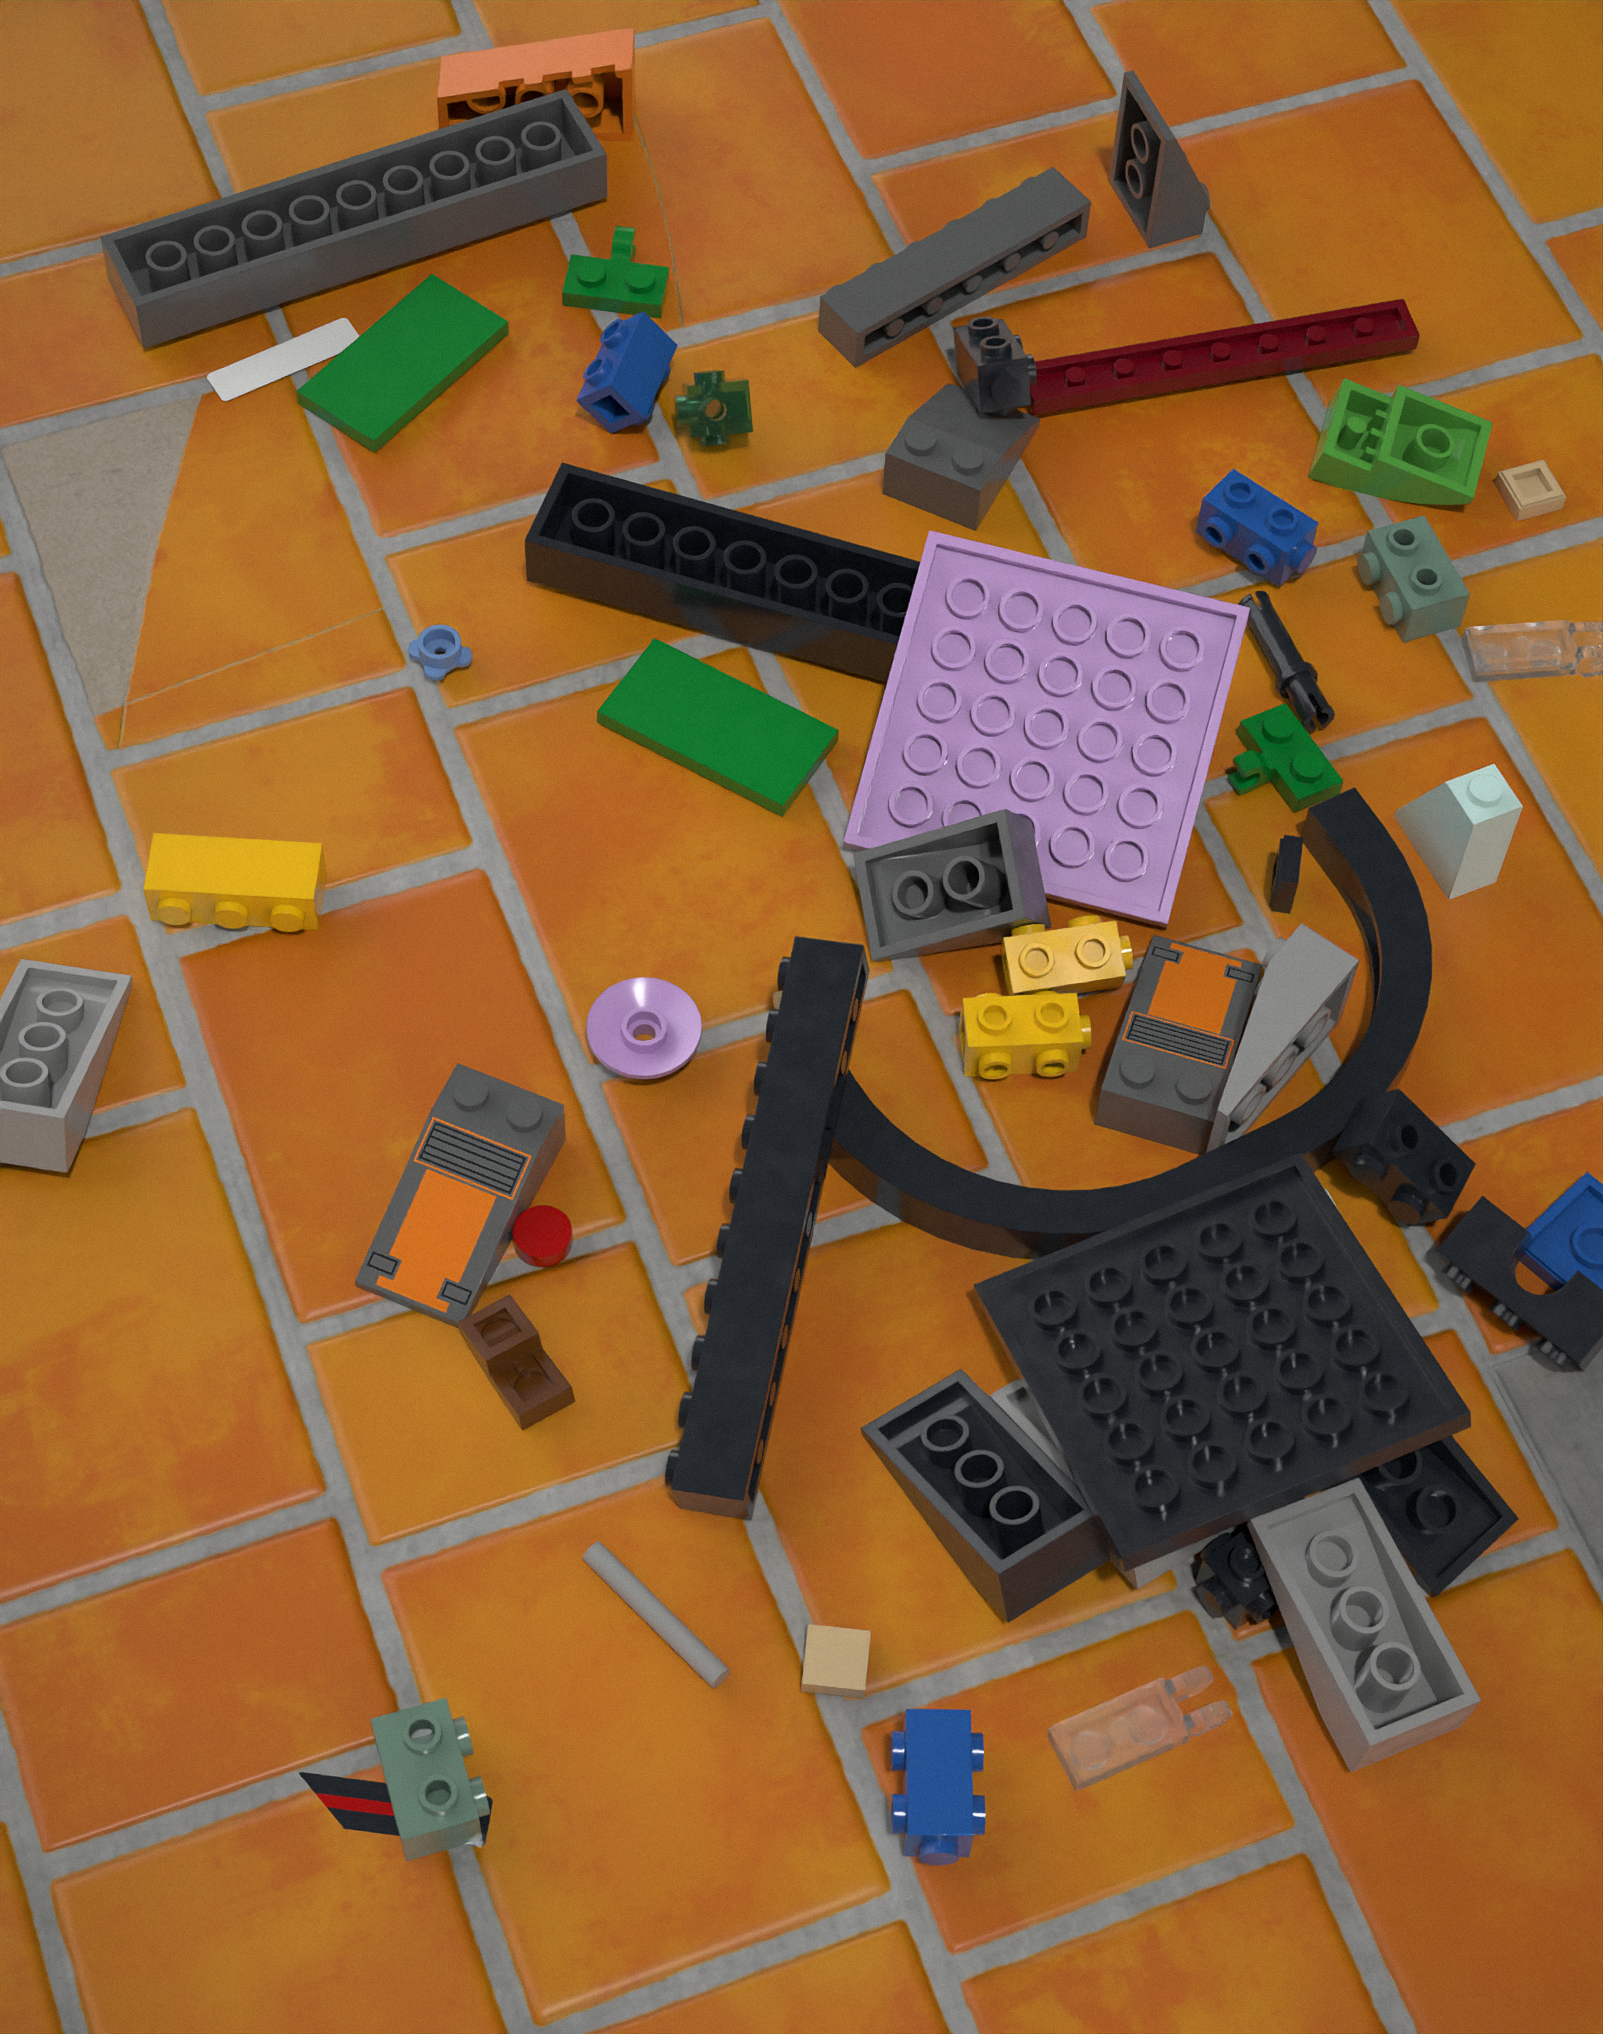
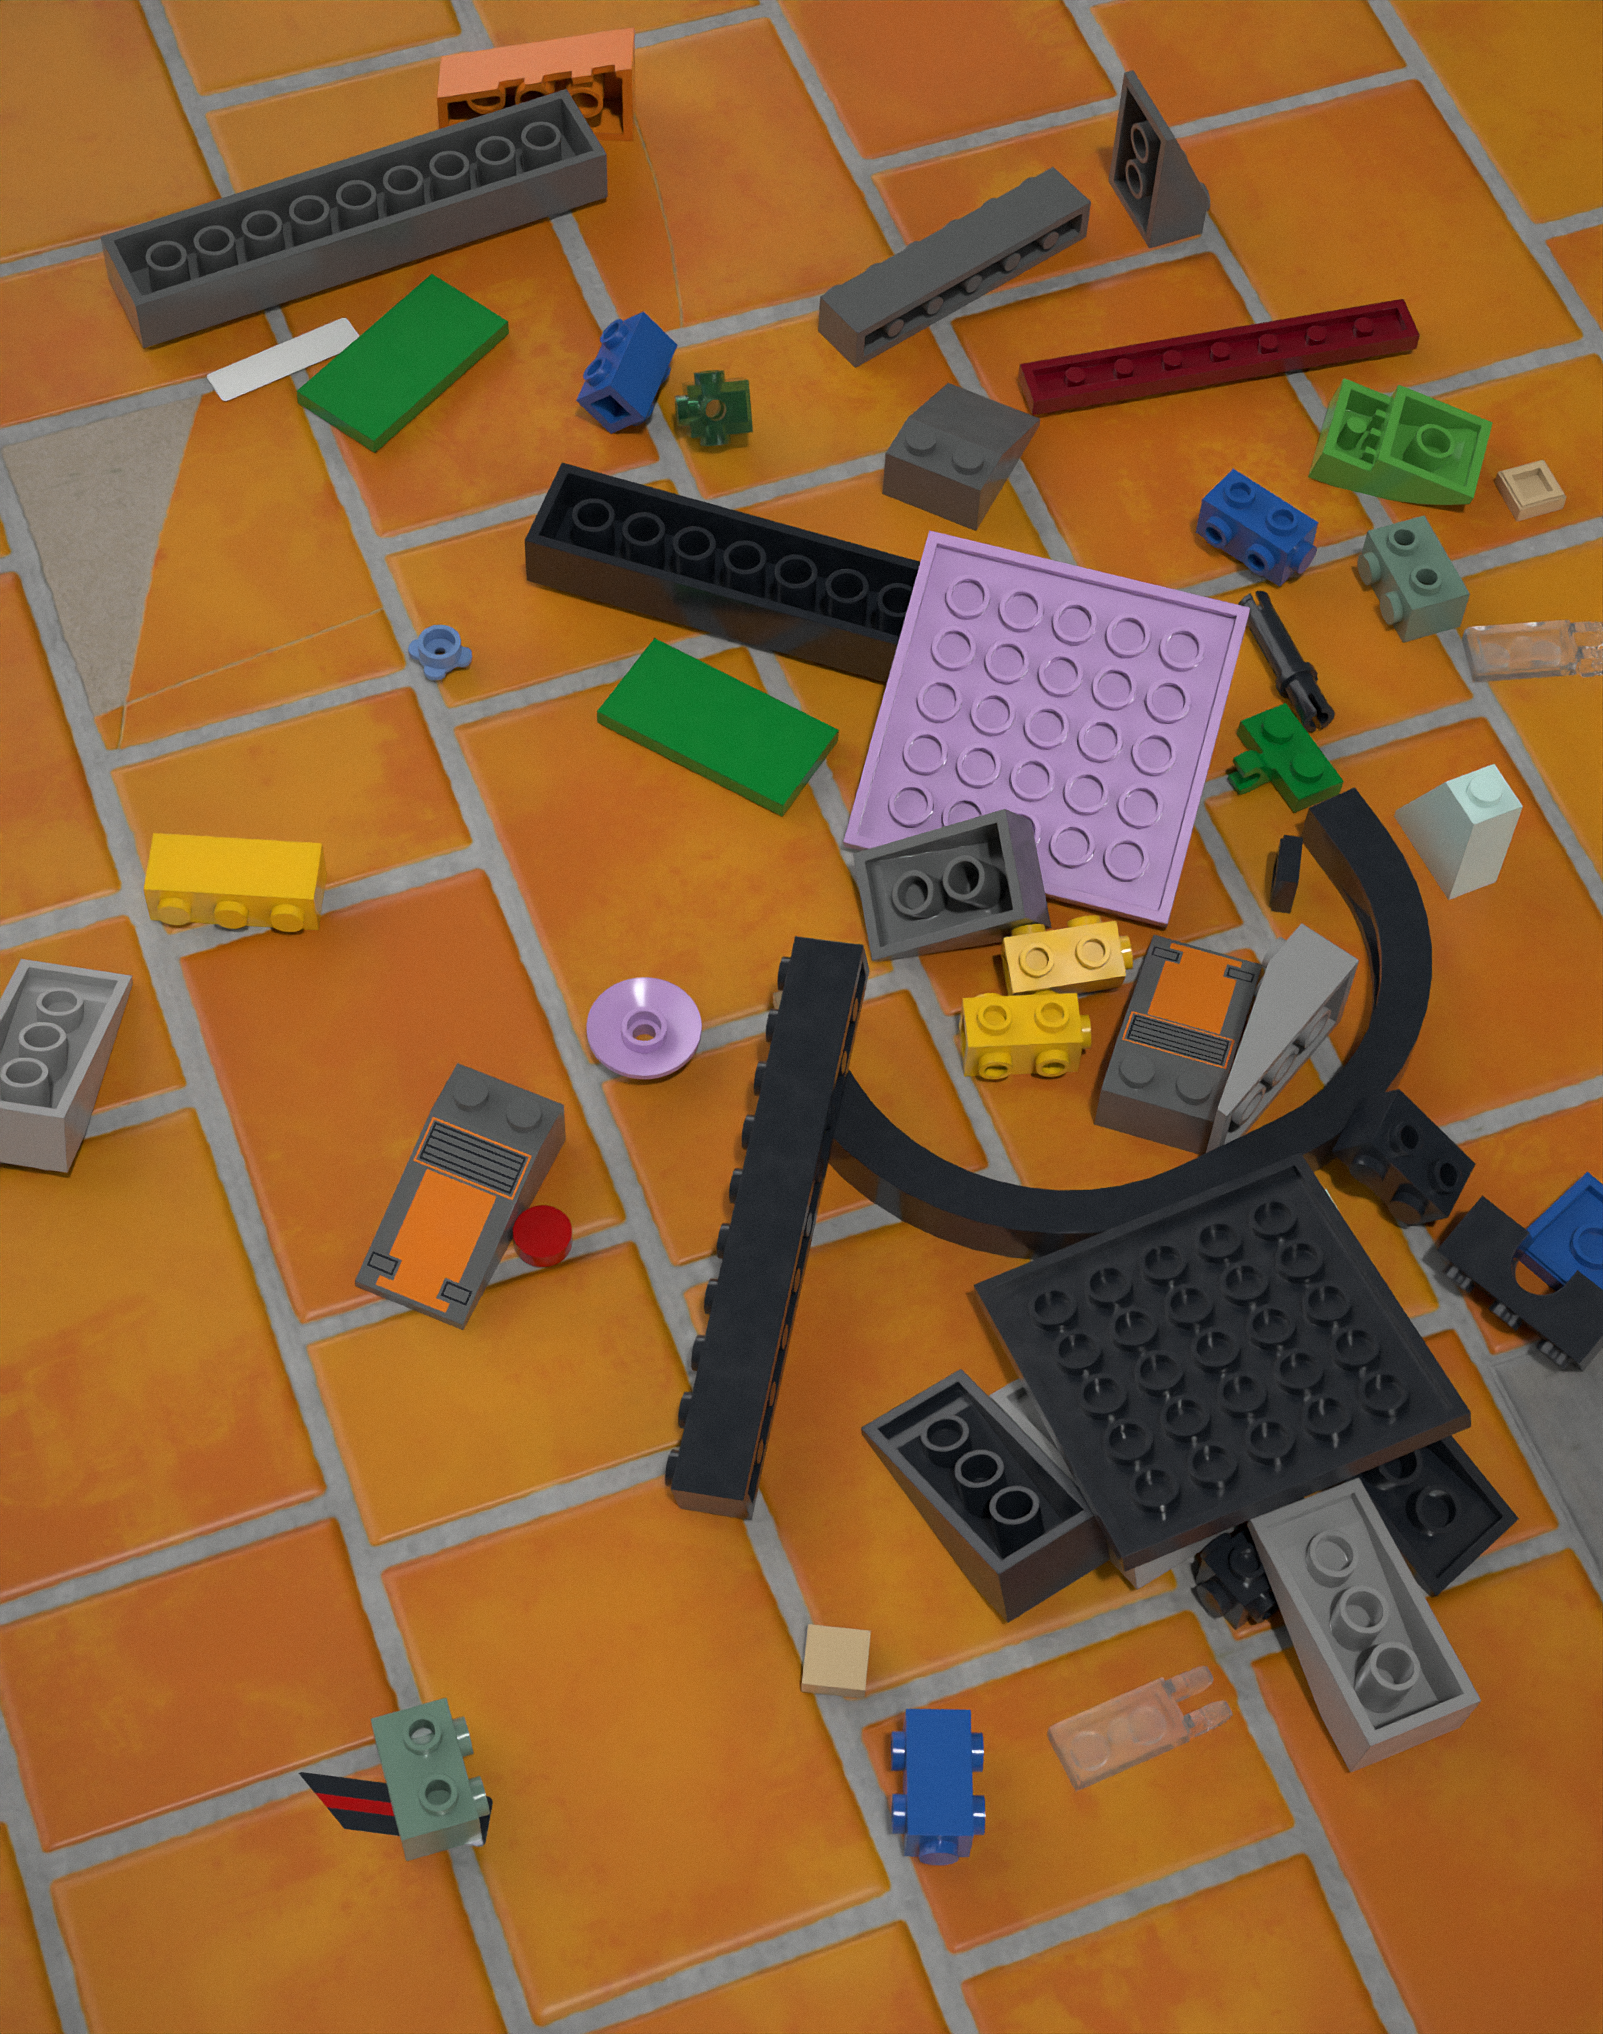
(515, 1362): reddish brown slope -> none
(616, 282): green plate -> none
(656, 1614): light grey bar -> none
(993, 366): black brick -> none

